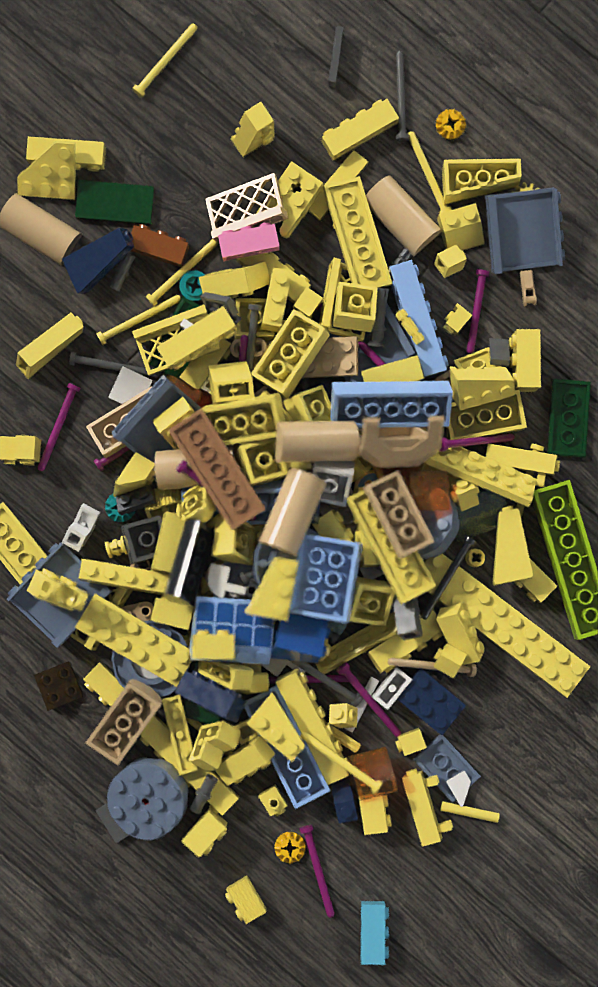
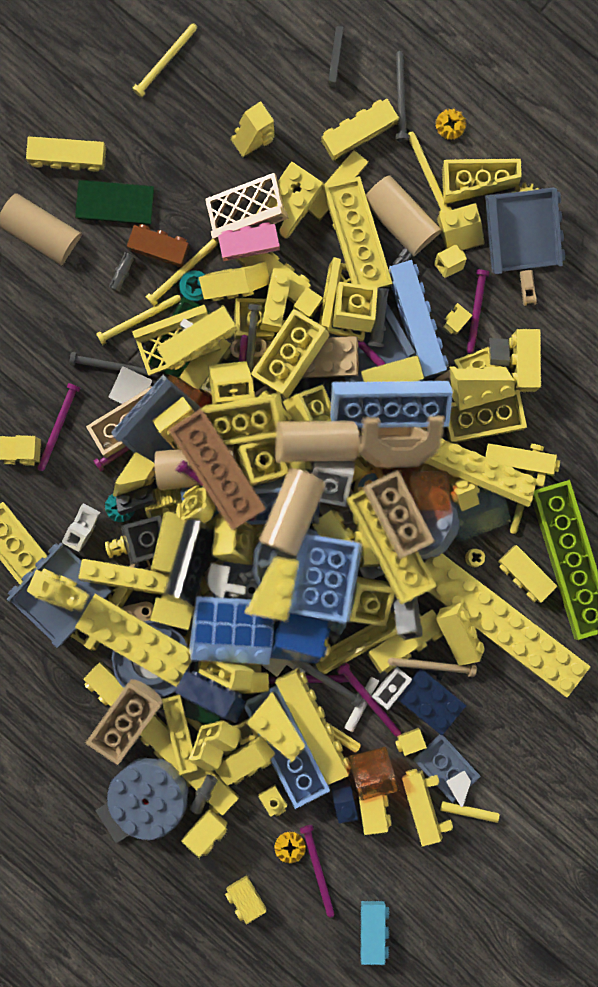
(48, 345): light yellow slope -> none
(51, 173): light yellow plate -> none
(58, 686): dark brown hinge -> none
(96, 259): dark blue slope -> none
(213, 645): light yellow brick -> none
(214, 302): dark grey plate -> none
(342, 762): light yellow bar -> none
(343, 715): light yellow brick -> none
(410, 326): light yellow axle -> none
(445, 444): magenta bar -> none
(448, 576): black bar -> none
(449, 660): light yellow brick -> none
(511, 551): light yellow slope -> none
(568, 418): dark green tile -> none

